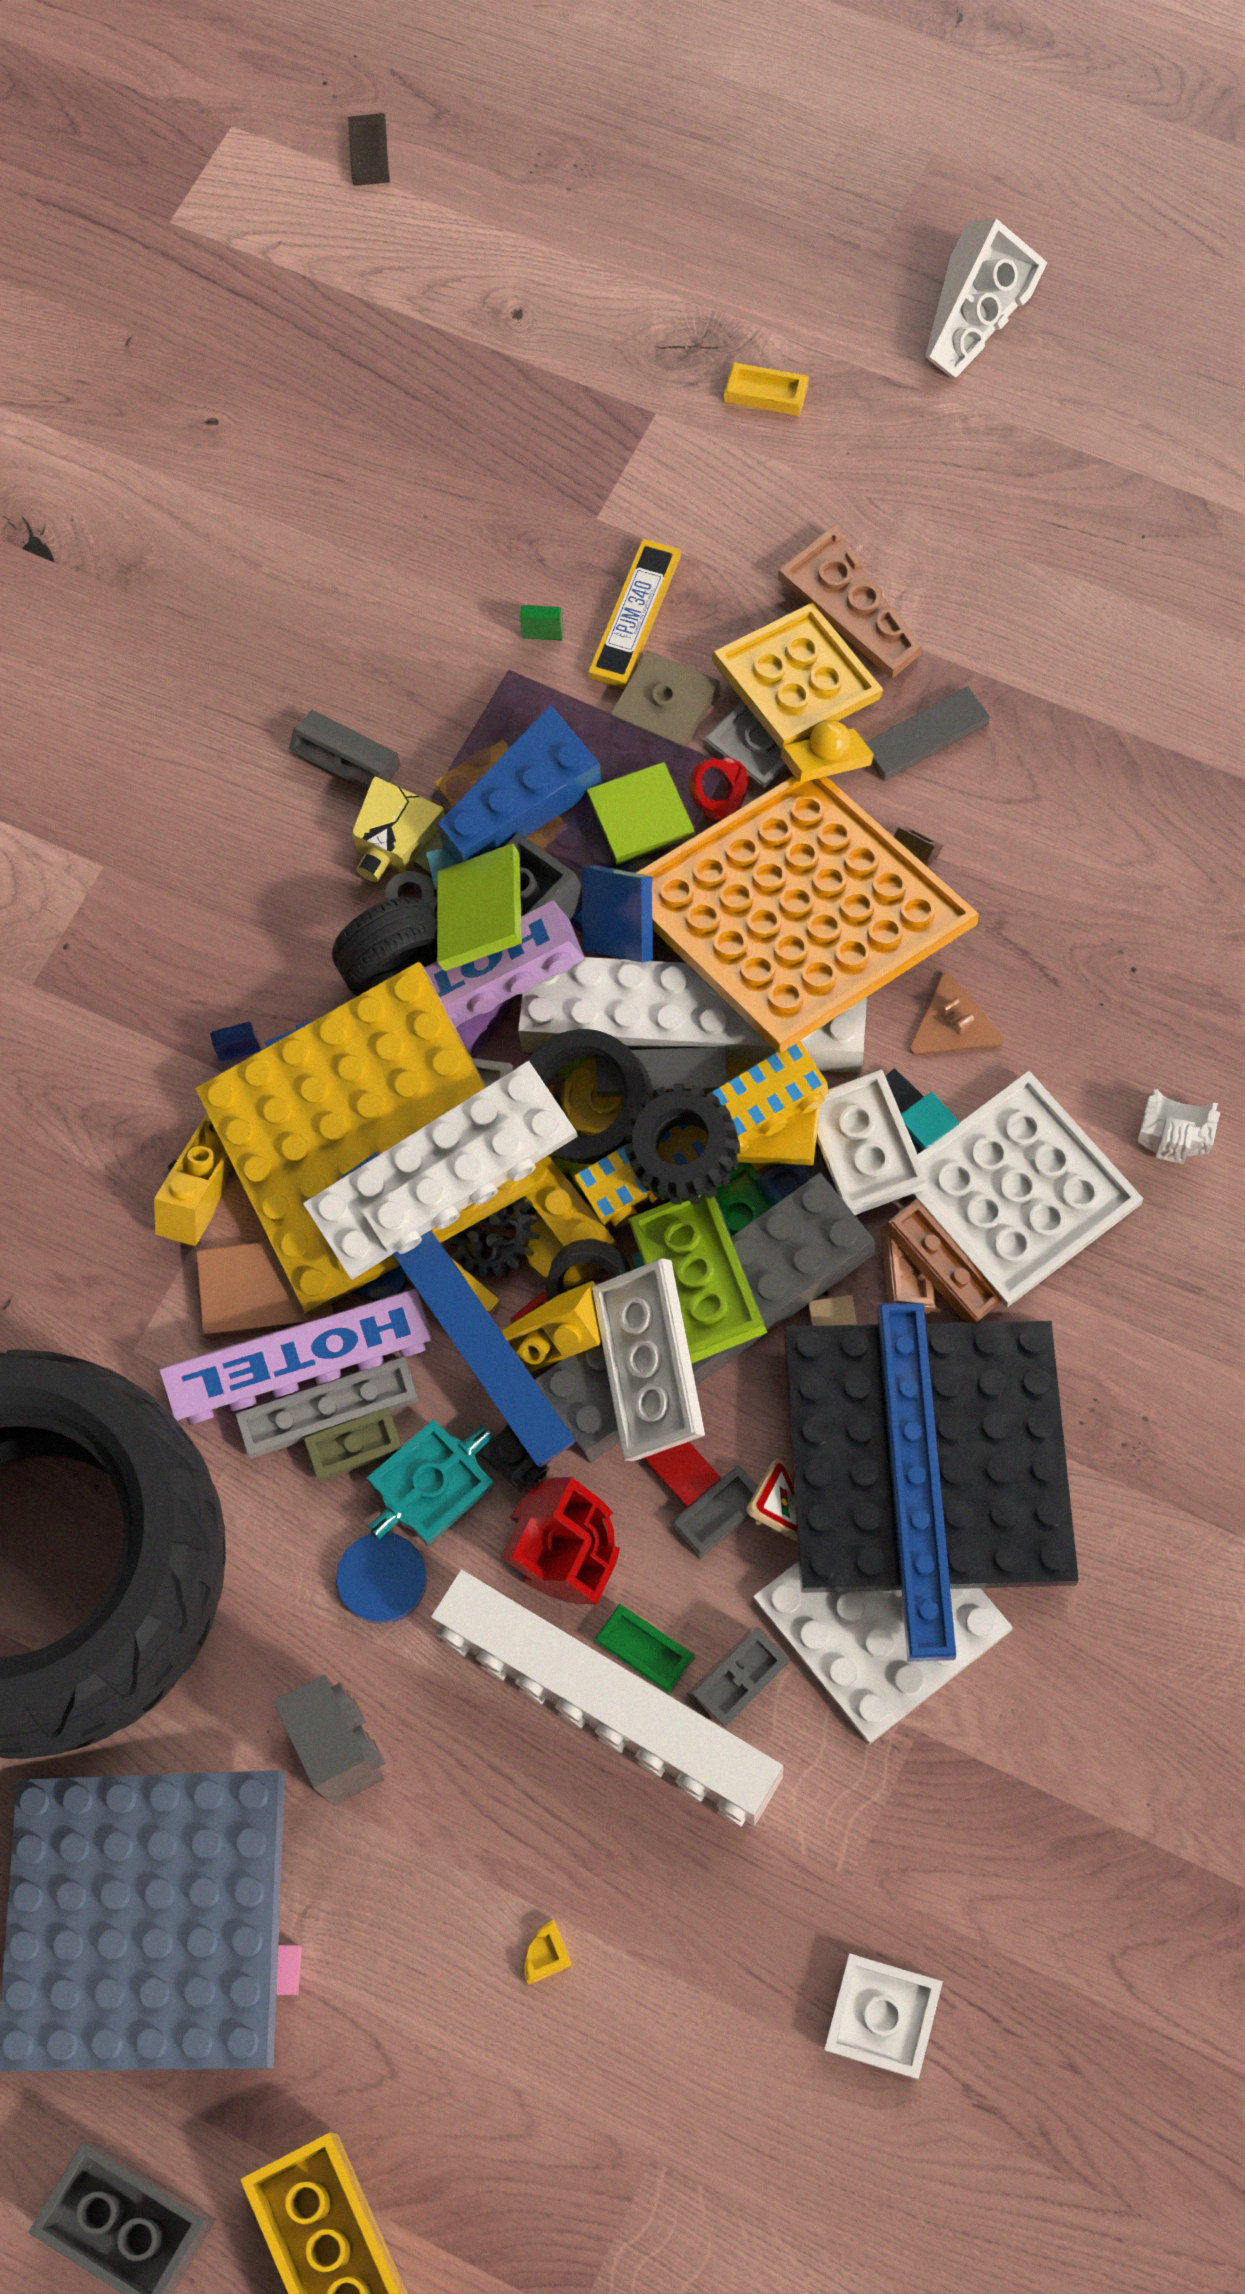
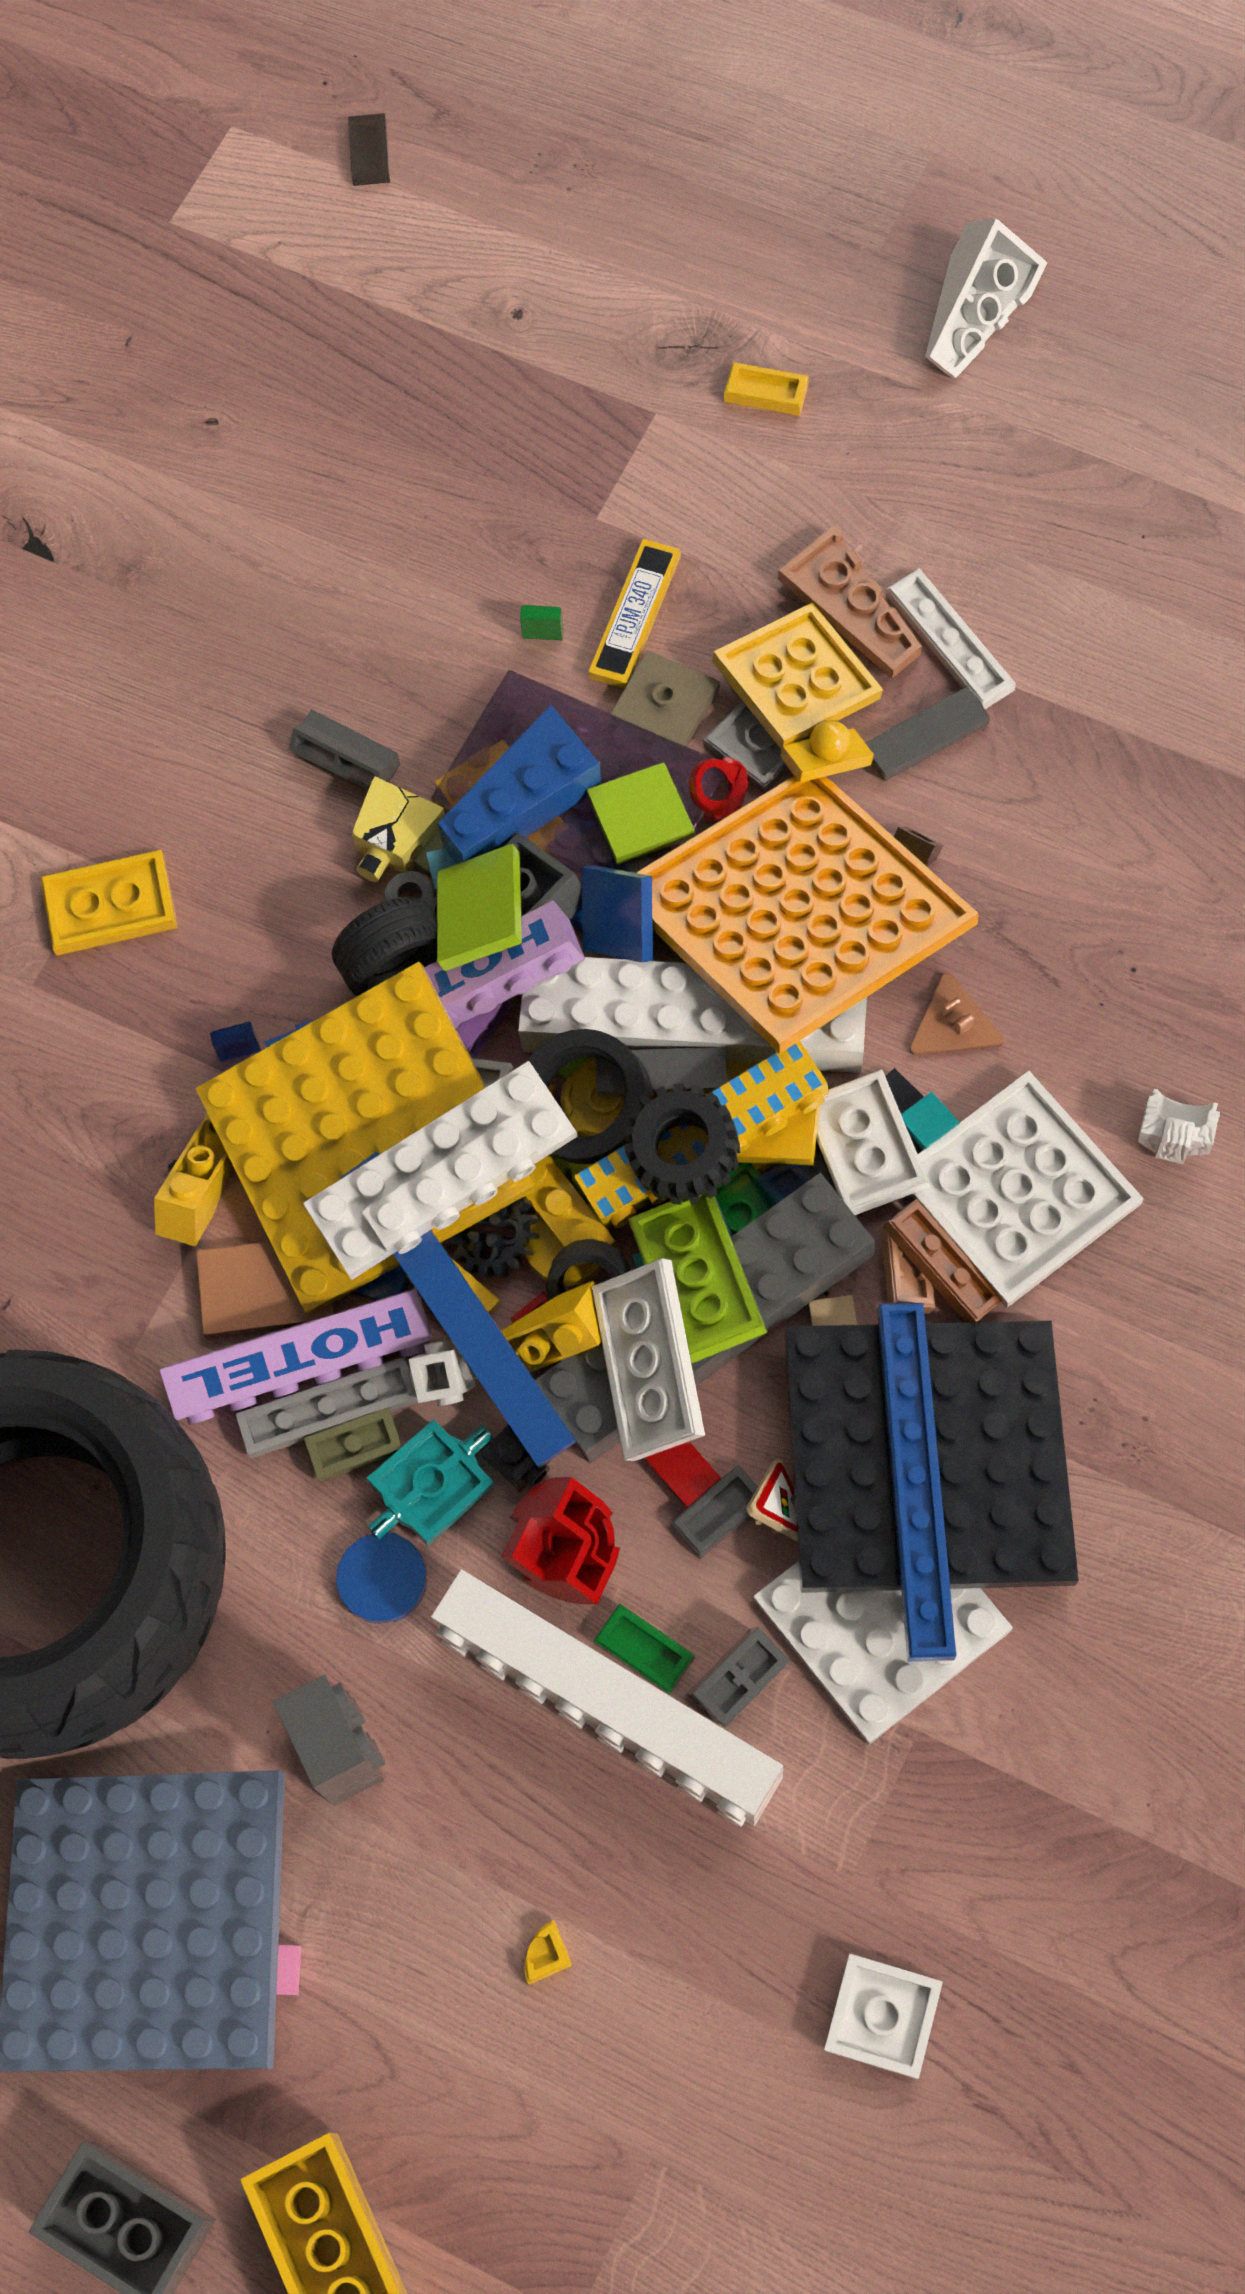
(108, 902): none -> yellow tile
(432, 1380): none -> white brick
(950, 638): none -> white tile

